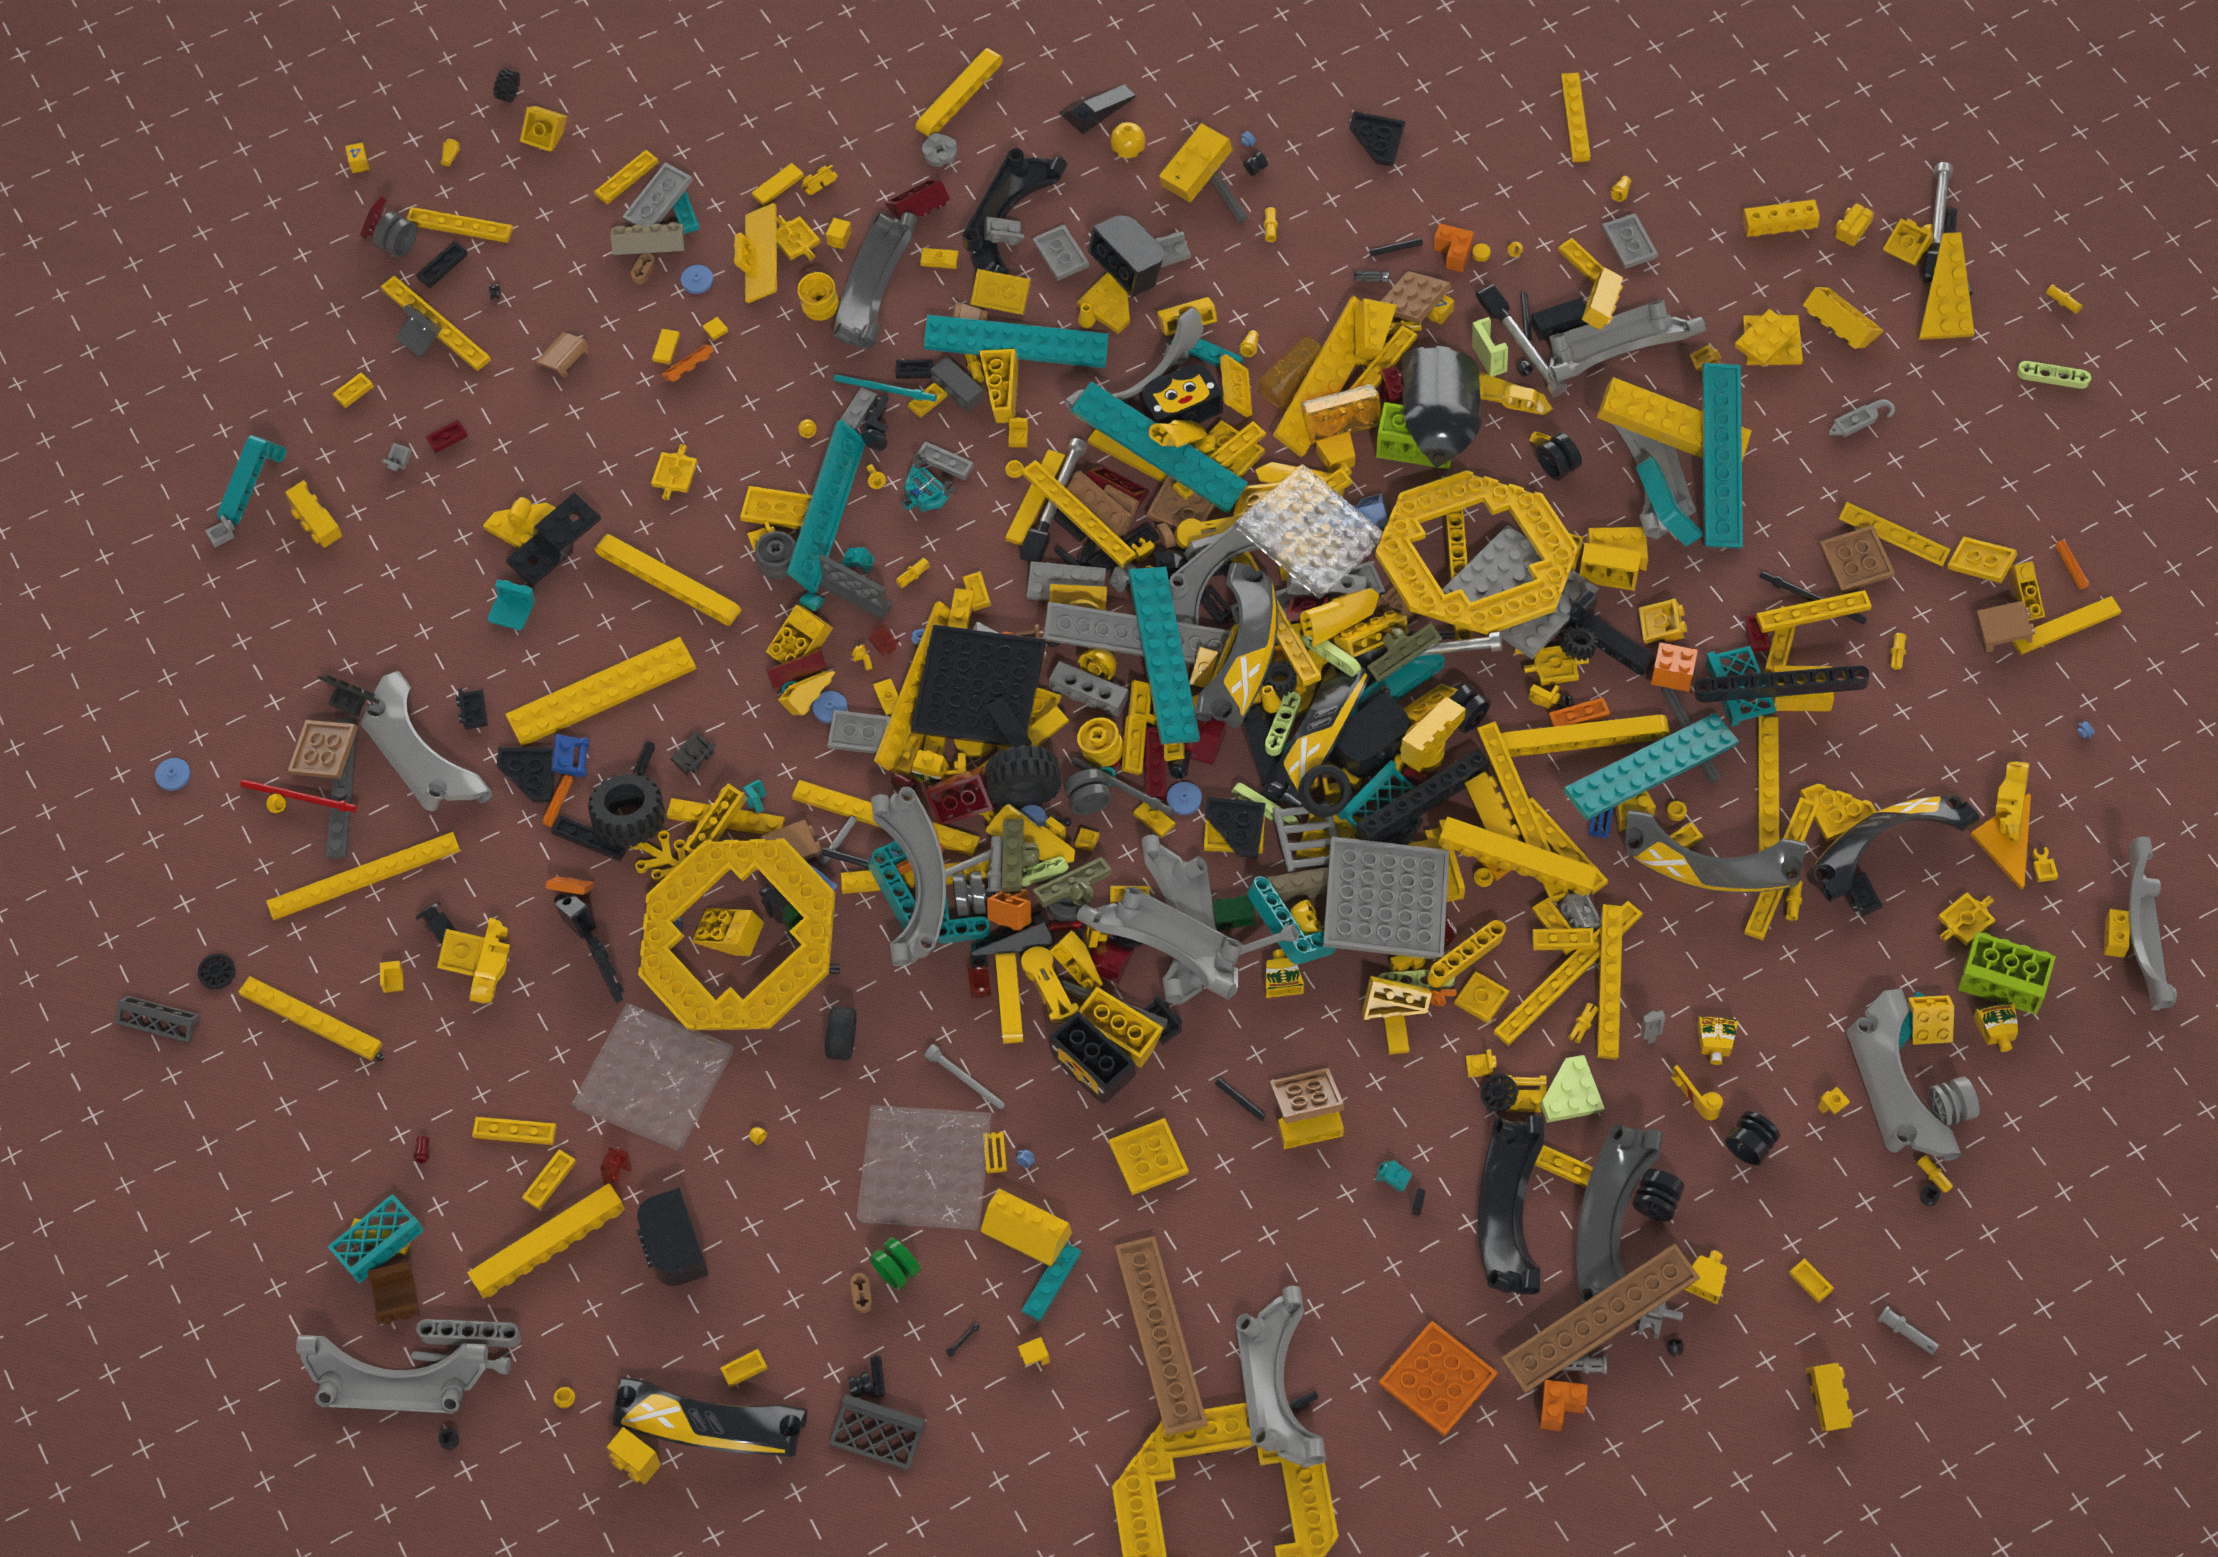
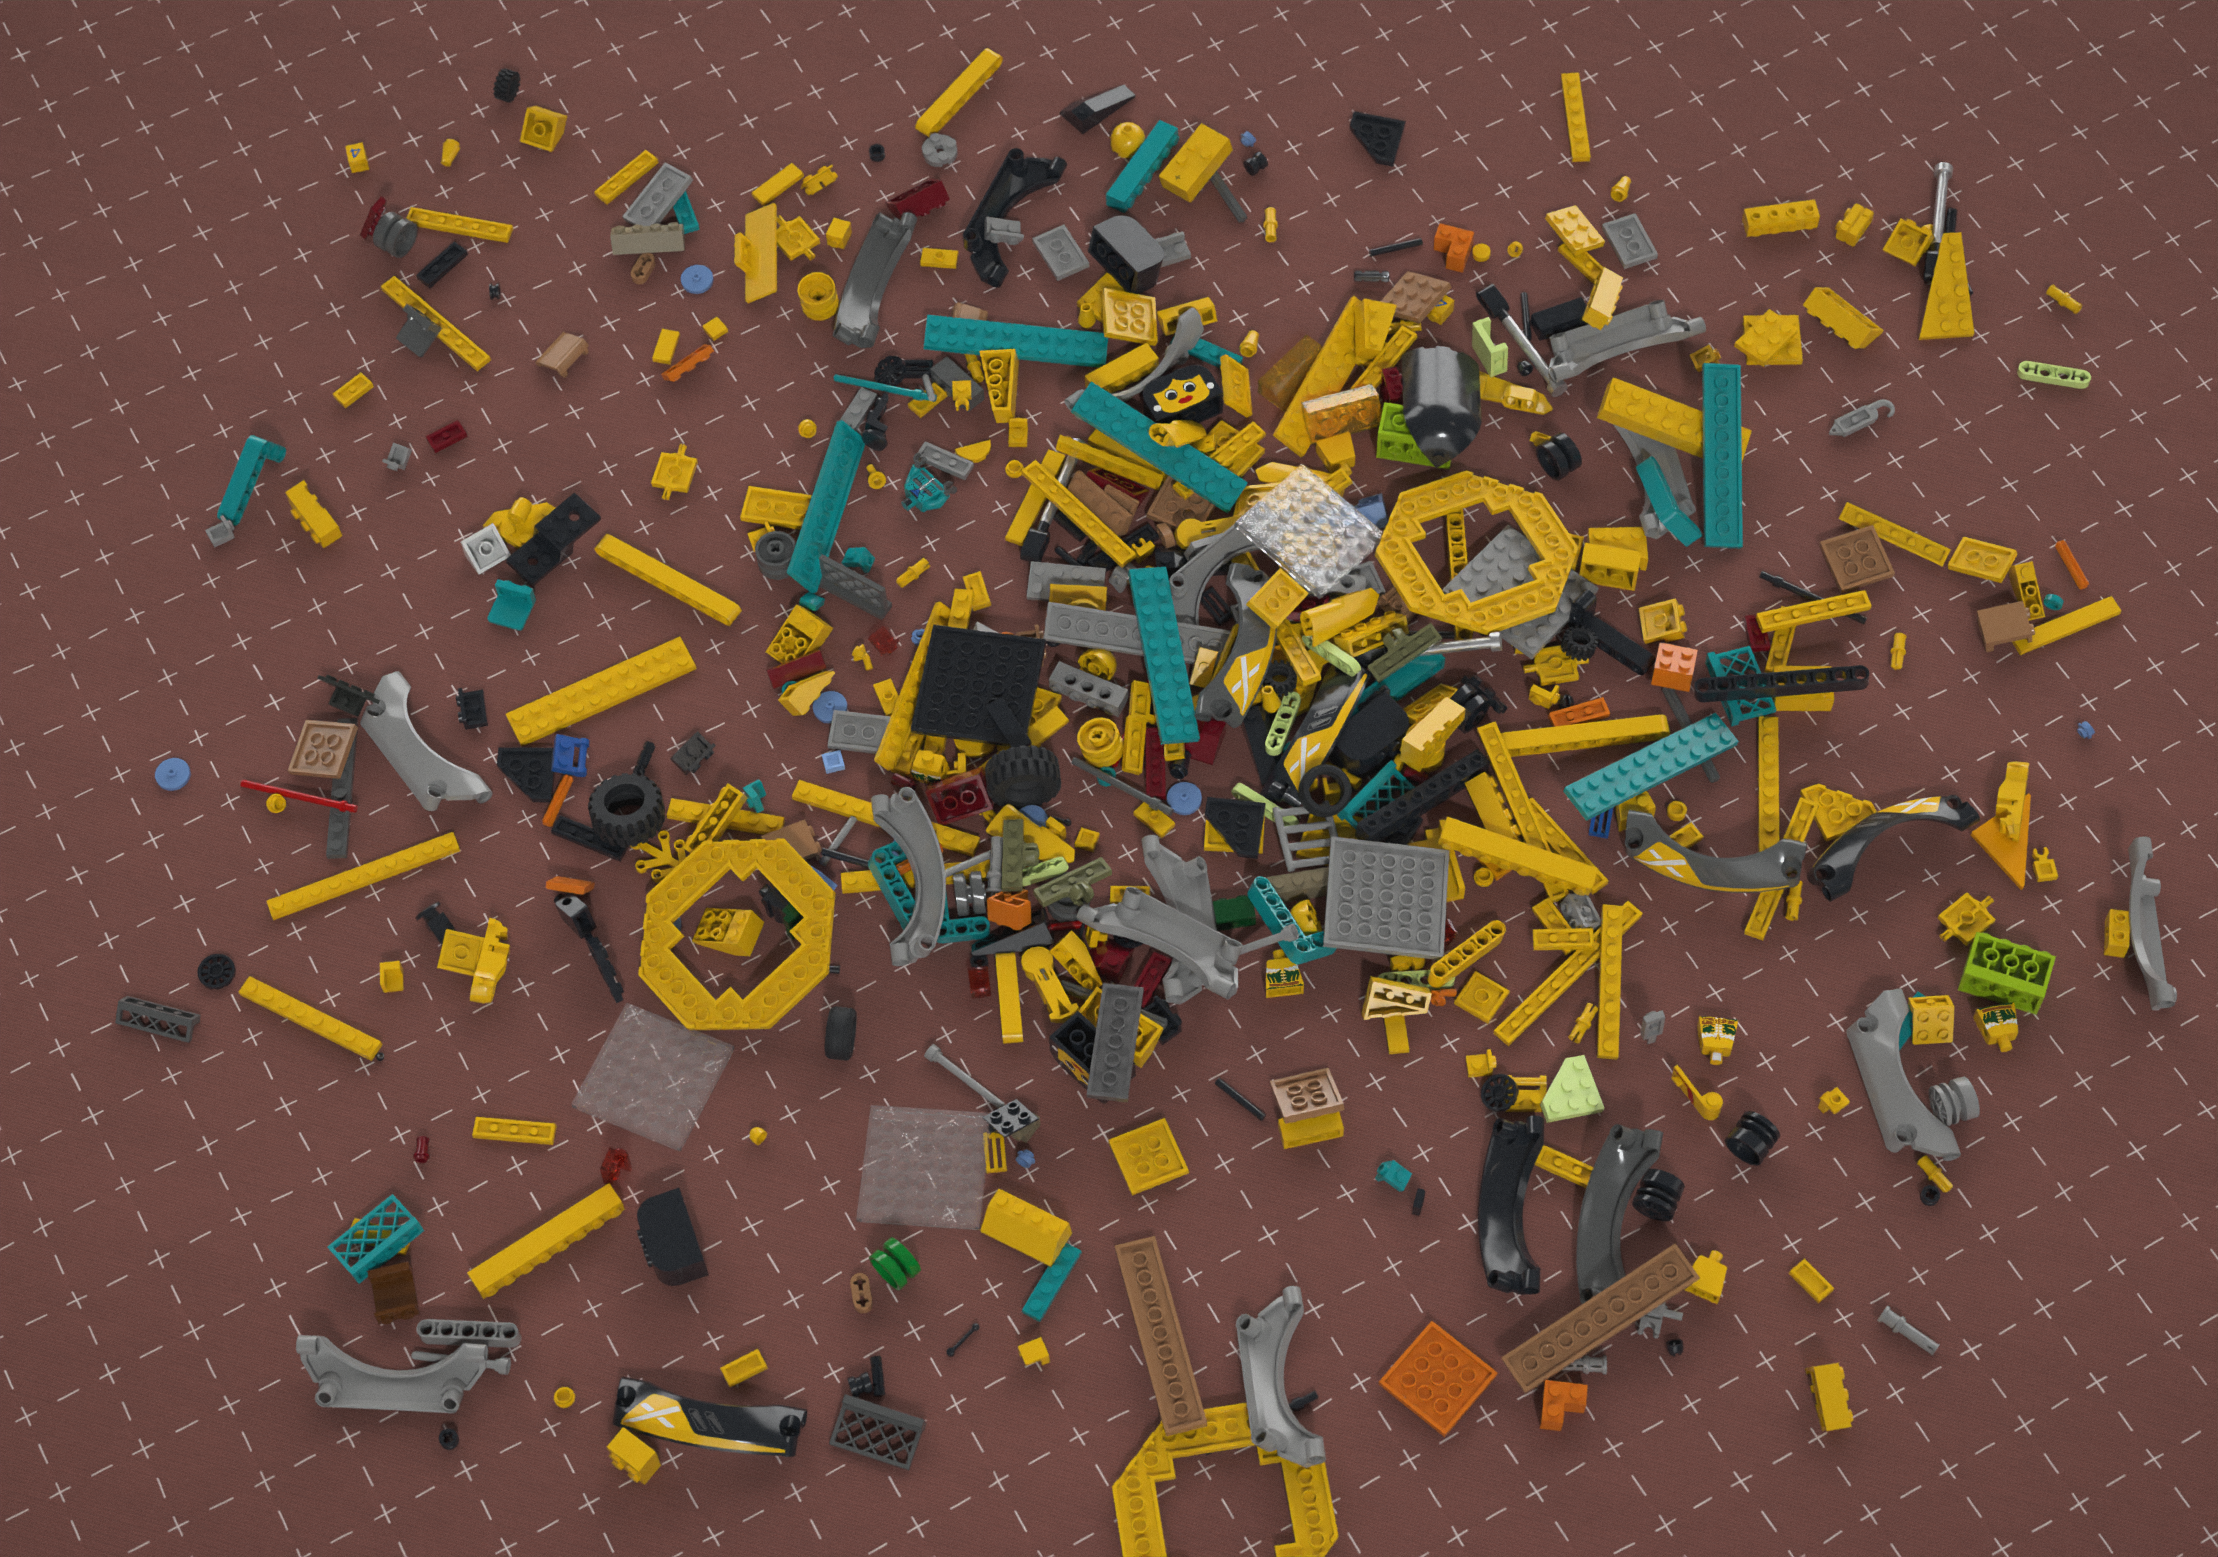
(485, 549): none -> white slope
(549, 1179): yellow plate -> none
(833, 761): none -> light blue tile
(877, 157): none -> black bush
(890, 371): none -> black wheel
(928, 387): none -> light grey bar
(962, 393): none -> yellow plate
(975, 452): none -> yellow tile
(1000, 292): yellow tile -> none
(1009, 1118): none -> hinge
(1027, 1132): none -> dark tan bracket
(1087, 792): dark grey wheel -> none
(1109, 462): none -> yellow plate
(1115, 1042): none -> flat silver plate
(1125, 369): none -> yellow brick
(1129, 317): none -> yellow plate
(1142, 166): none -> teal brick
(1152, 976): none -> dark red plate
(1277, 599): none -> yellow plate
(1488, 692): none -> black plate
(1575, 230): none -> yellow plate
(1863, 896): black bracket -> none
(2053, 602): none -> teal tile

